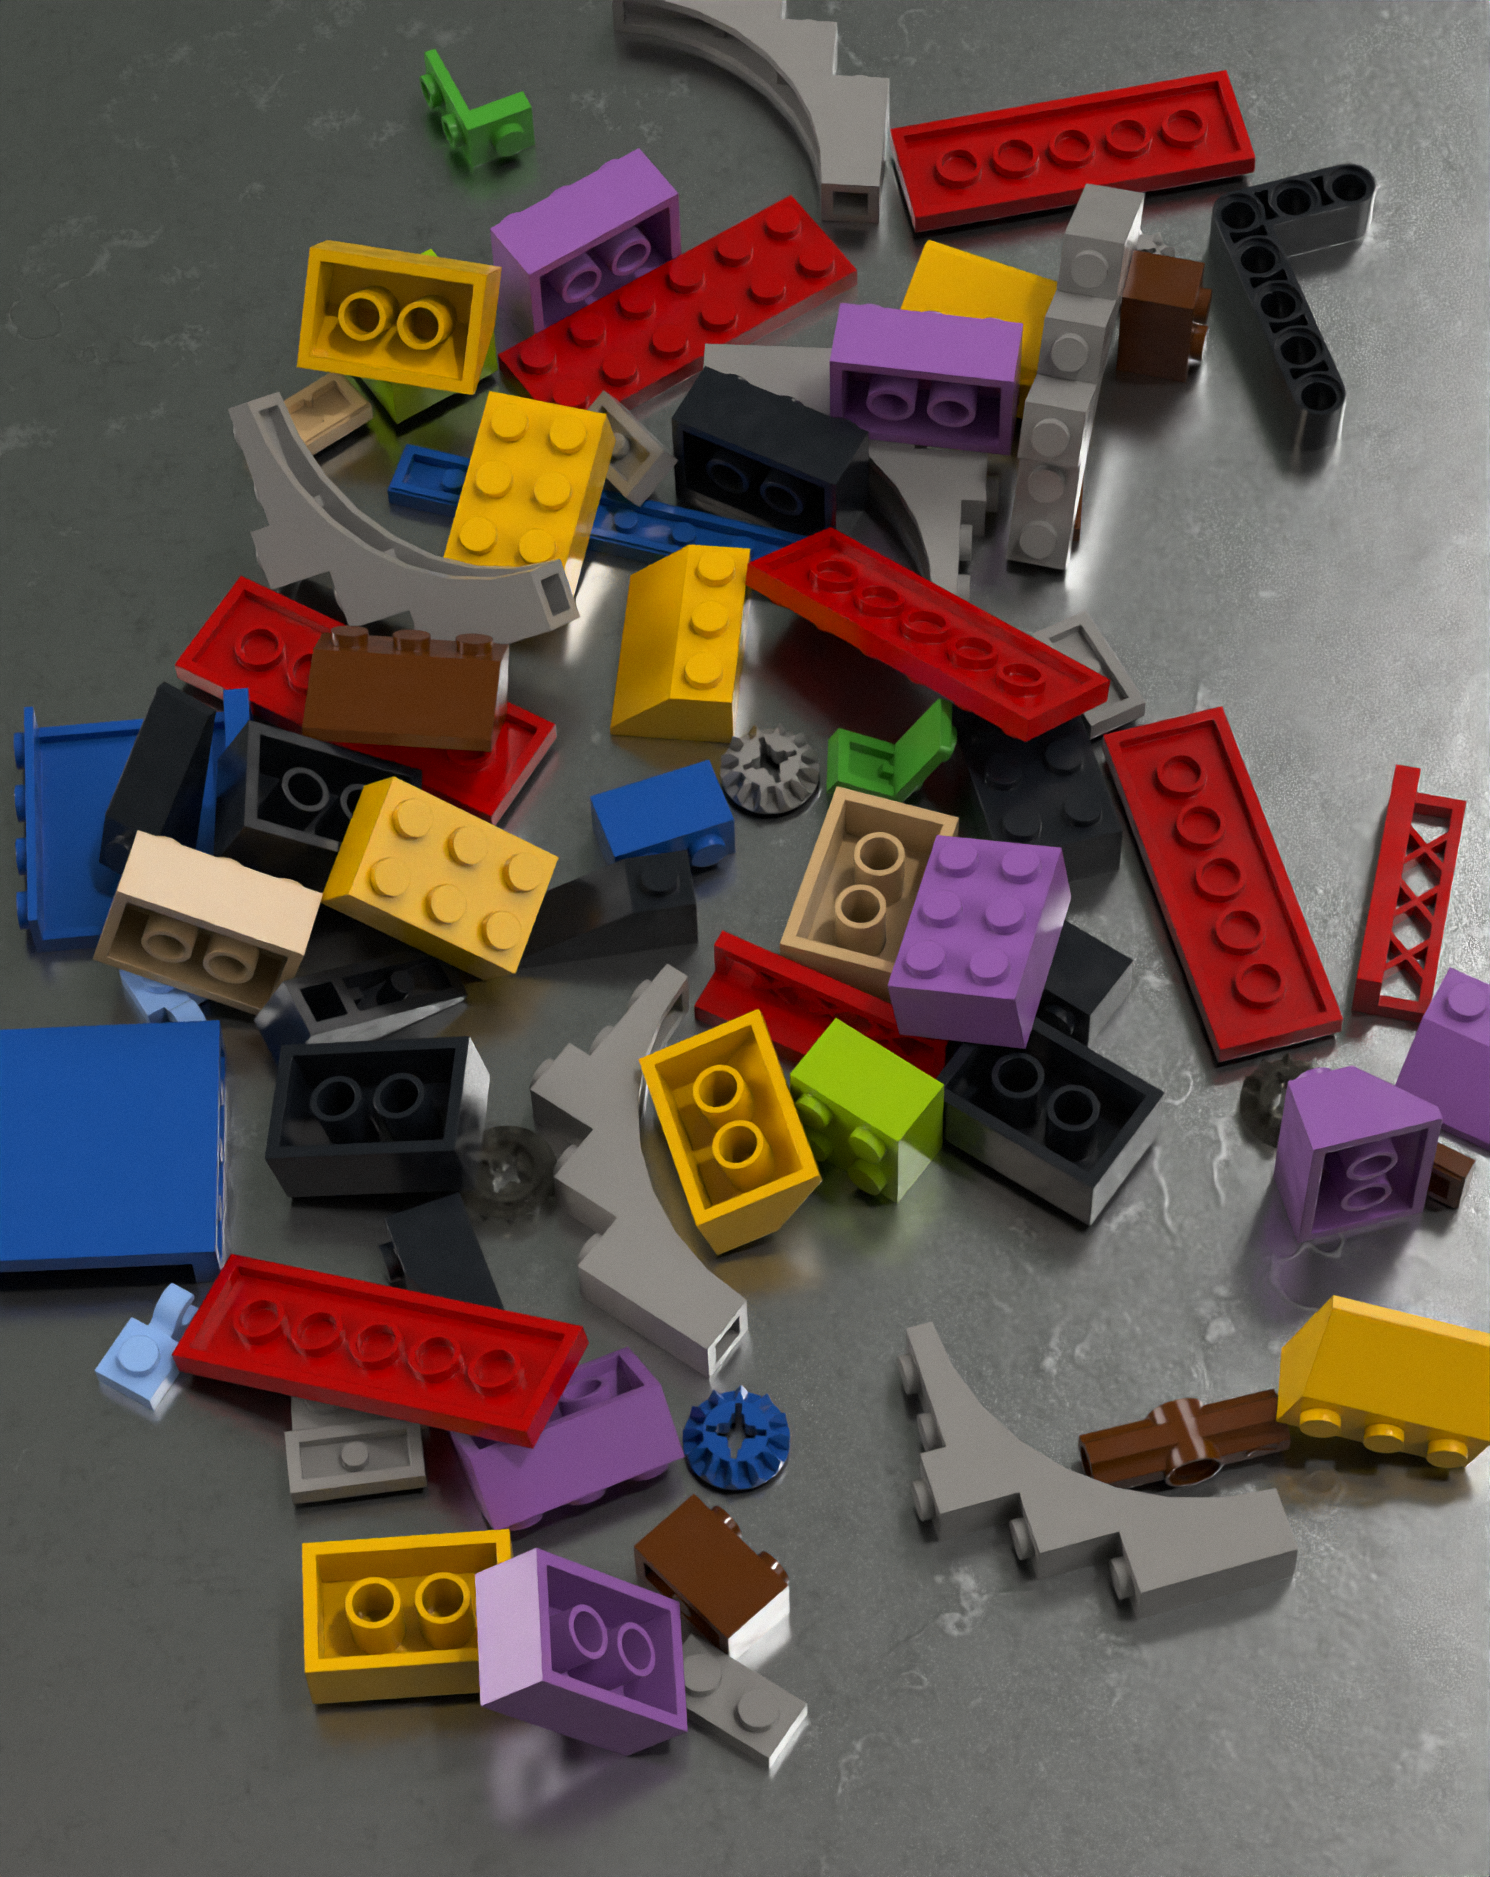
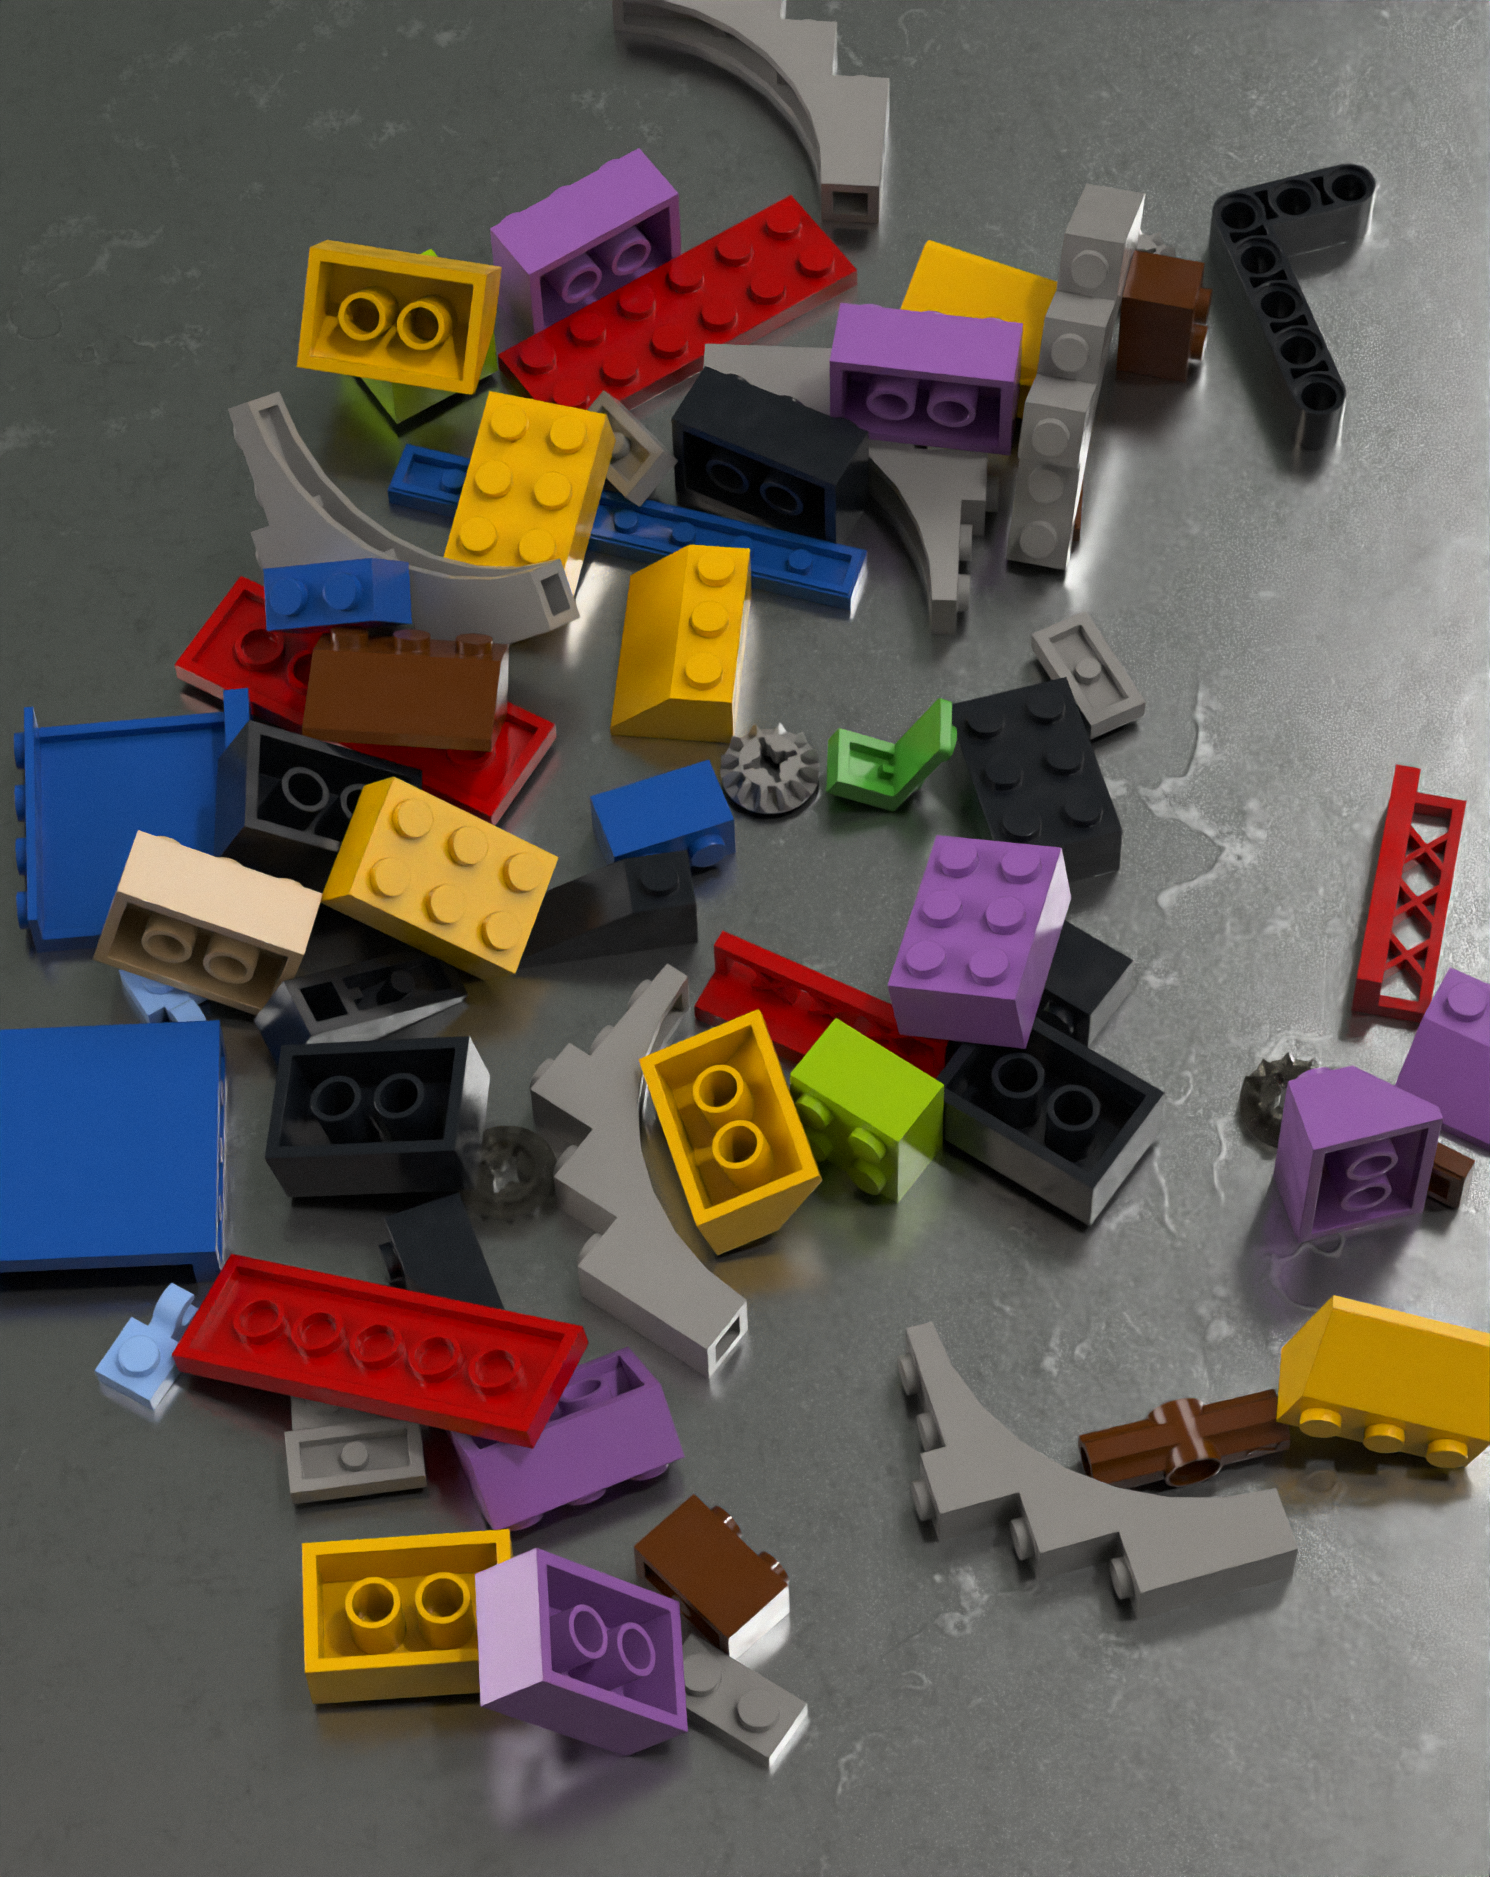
(162, 777): black slope -> none
(327, 411): tan plate -> none
(337, 594): none -> blue brick
(483, 132): bright green bracket -> none
(758, 1457): blue gear -> none
(862, 888): tan brick -> none
(928, 634): red plate -> none
(1050, 149): red plate -> none
(1221, 884): red plate -> none

